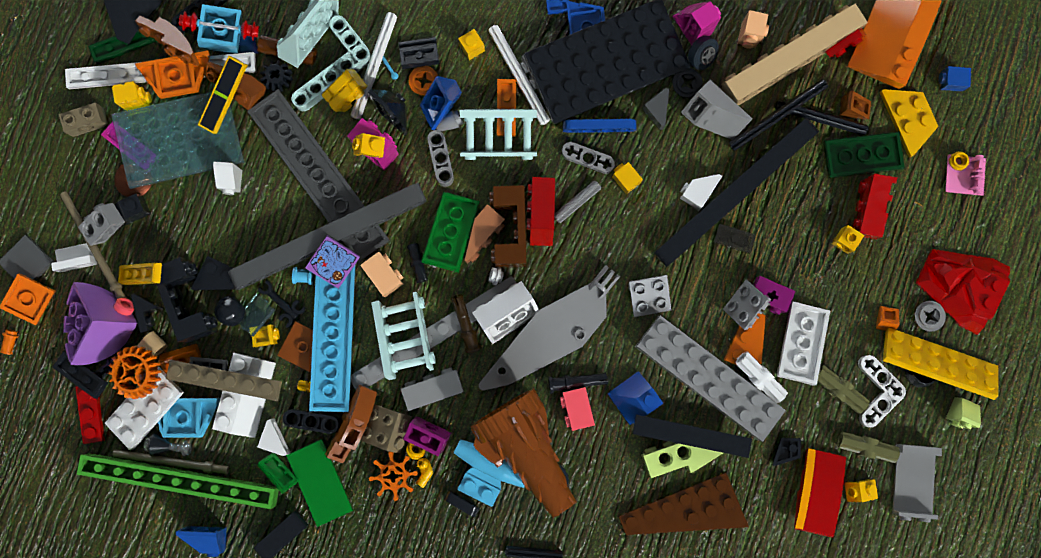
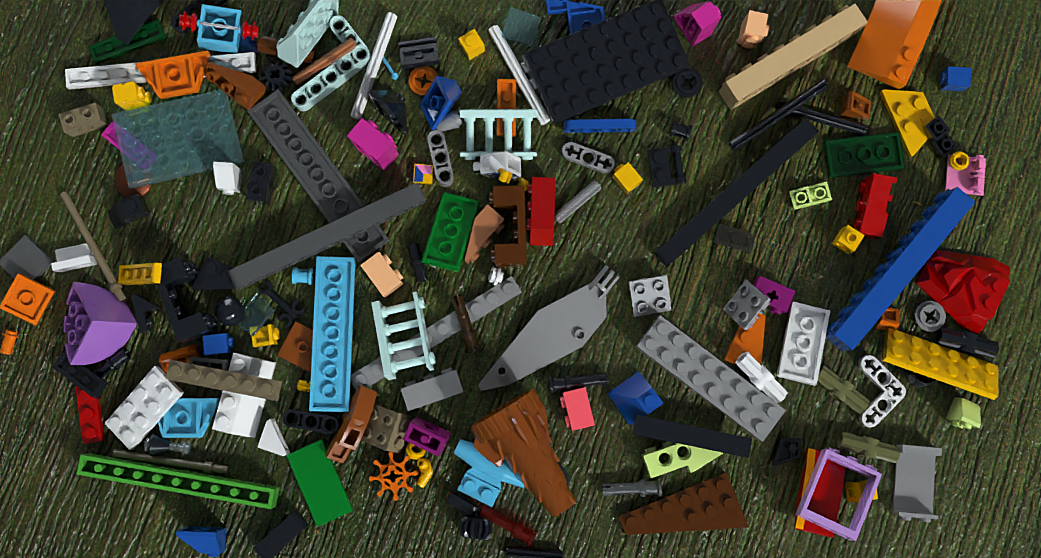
(101, 224): light grey brick -> none
(124, 306): coral tile -> none
(124, 370): orange gear -> none
(153, 343): tan piece -> none
(172, 39): slope -> none
(218, 344): none -> blue brick
(222, 94): black tile -> none
(261, 183): none -> black brick
(277, 472): green plate -> none
(324, 61): none -> nougat axle
(332, 261): tile -> none
(345, 90): yellow brick -> none
(368, 145): yellow bracket -> none
(423, 174): none -> tile
(475, 528): none -> black gear
(501, 166): none -> white torso
(506, 312): white slope -> none
(517, 529): none -> clear red pin
(521, 26): none -> clear light blue piece
(642, 487): none -> dark grey pin
(657, 109): dark grey slope -> none
(660, 167): none -> black plate
(680, 130): none -> black bush
(699, 190): white slope -> none
(703, 52): black wheel -> none
(716, 112): light grey slope -> none
(810, 195): none -> yellowish green slope
(852, 39): red plate -> none
(866, 498): none -> lavender window
(898, 269): none -> blue brick
(939, 138): none -> black slope
(967, 342): none -> black piece

